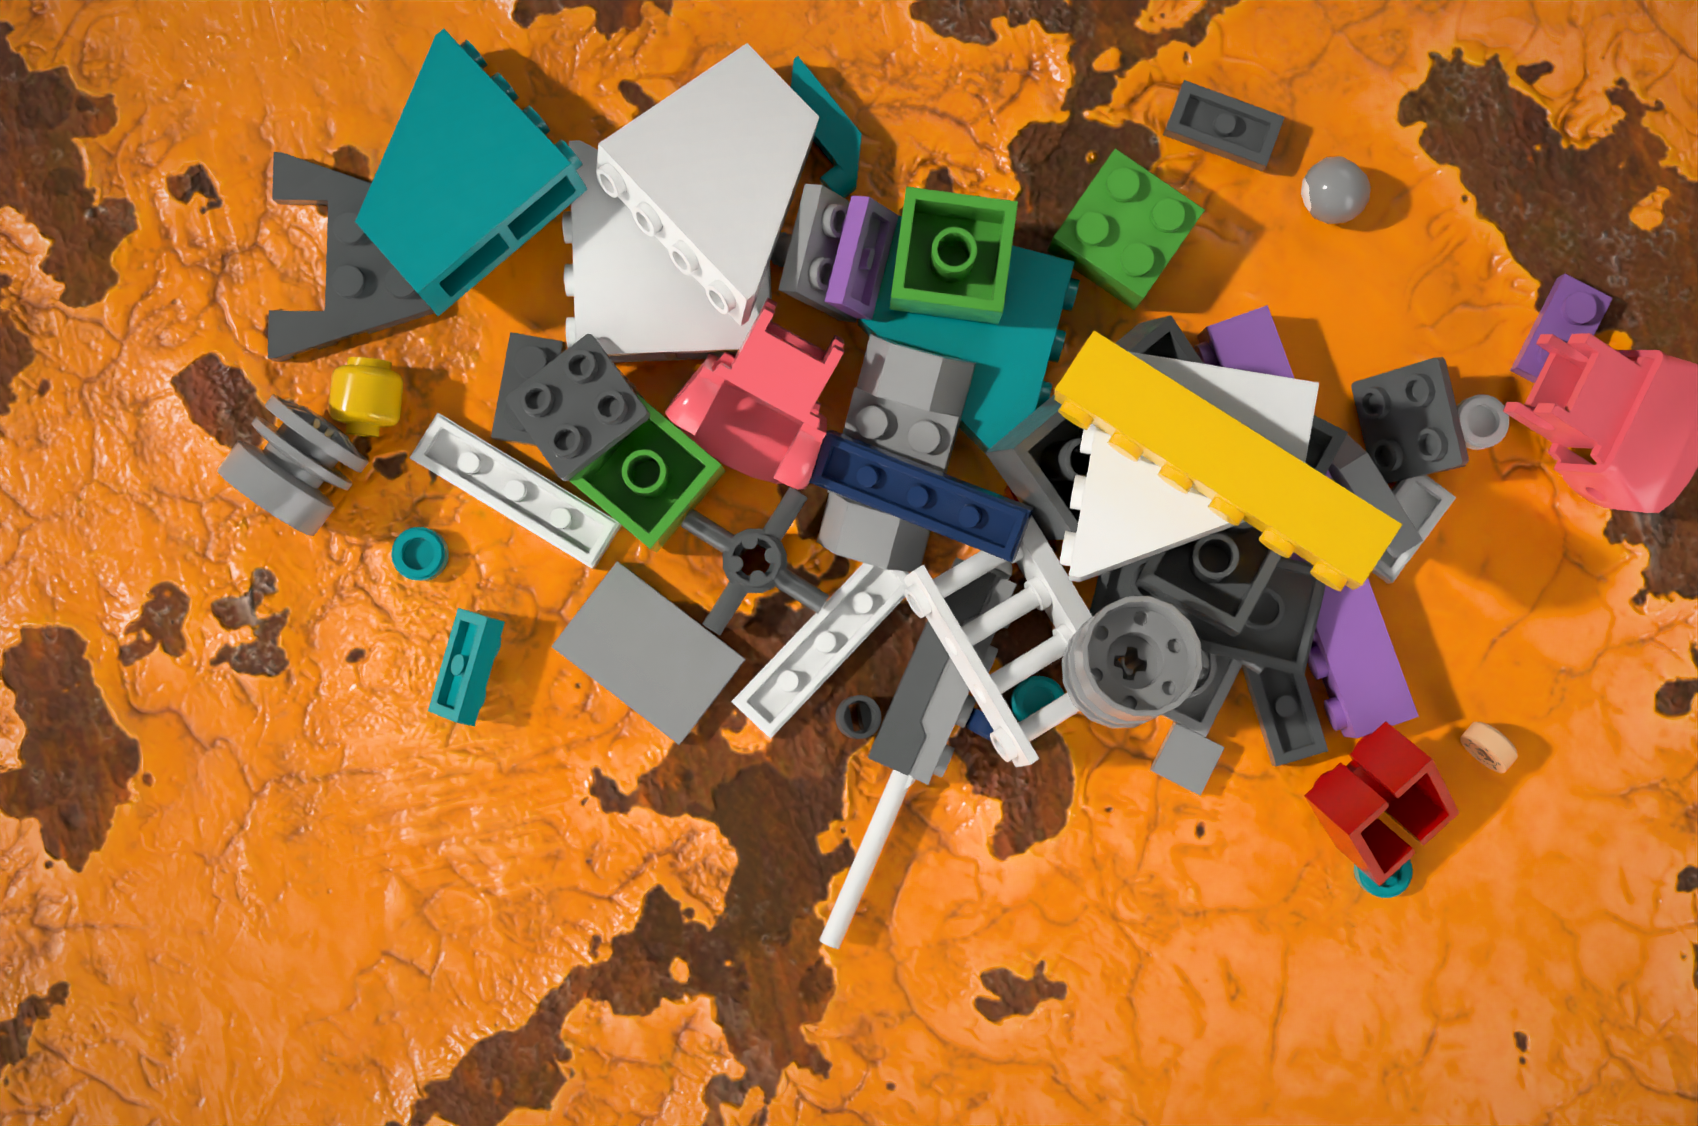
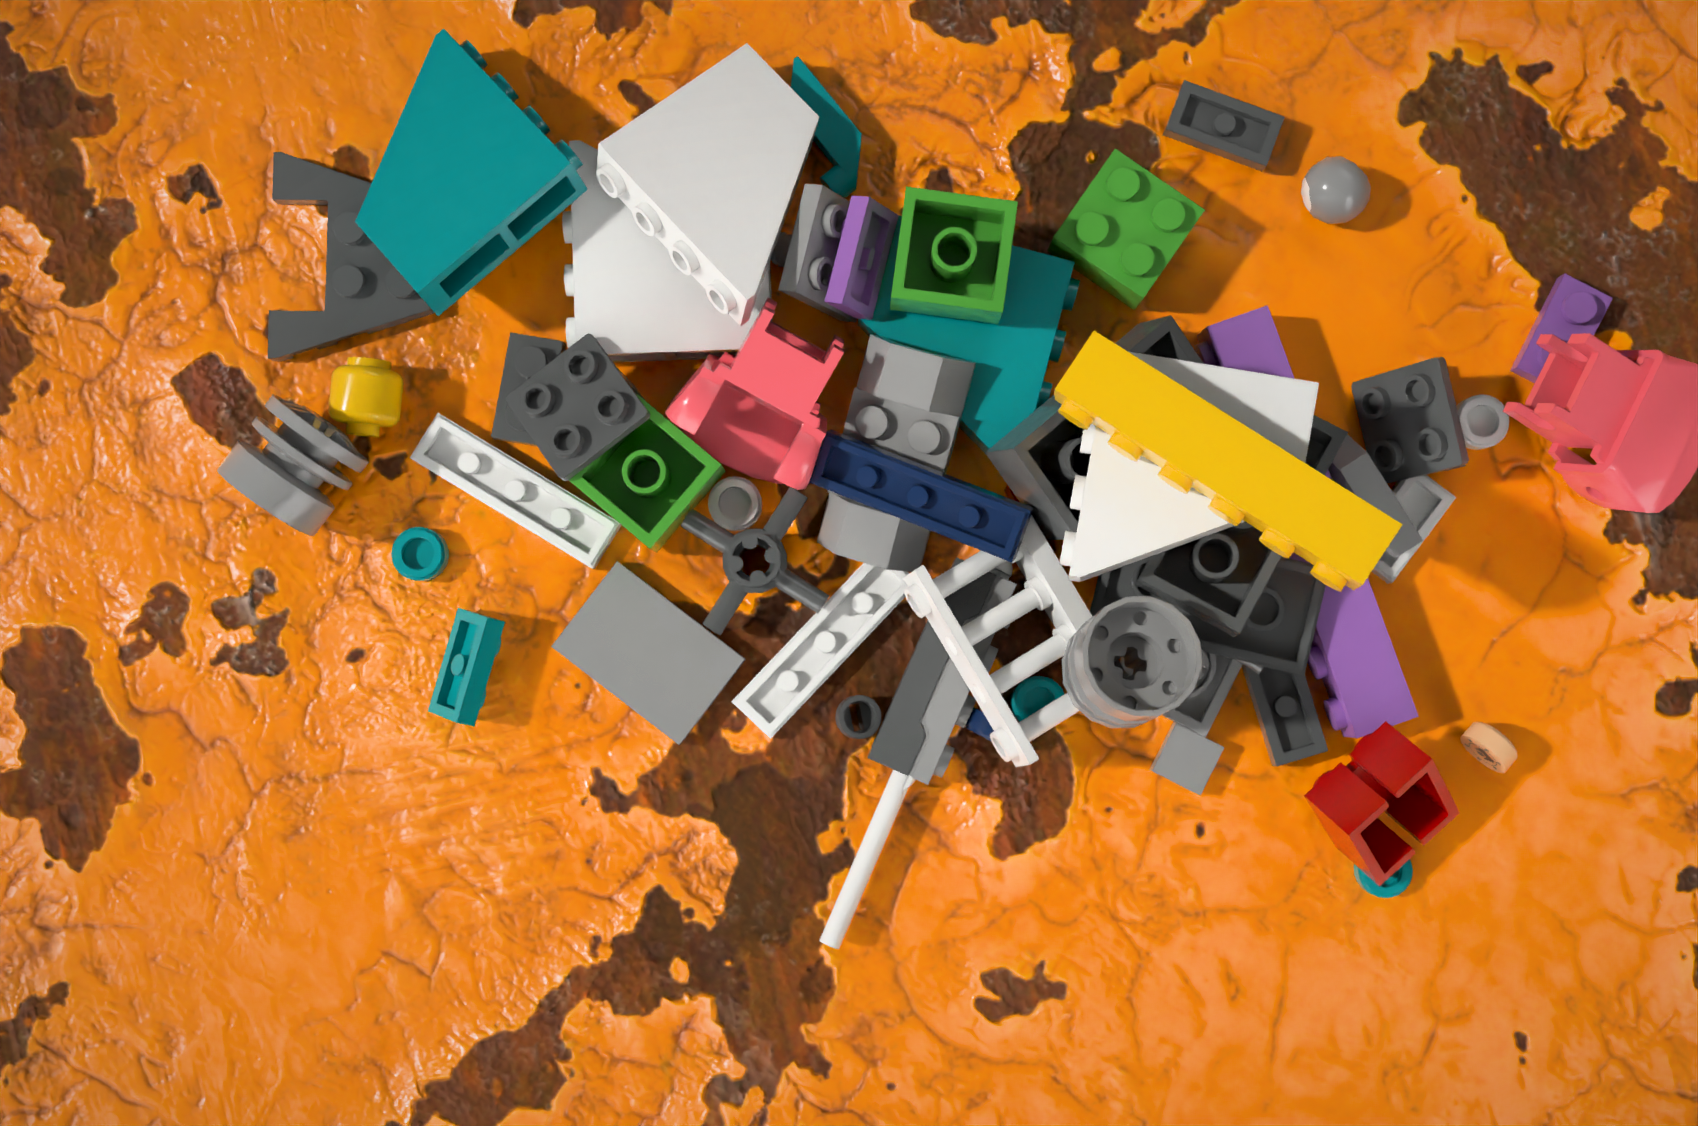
(735, 503): none -> white tile

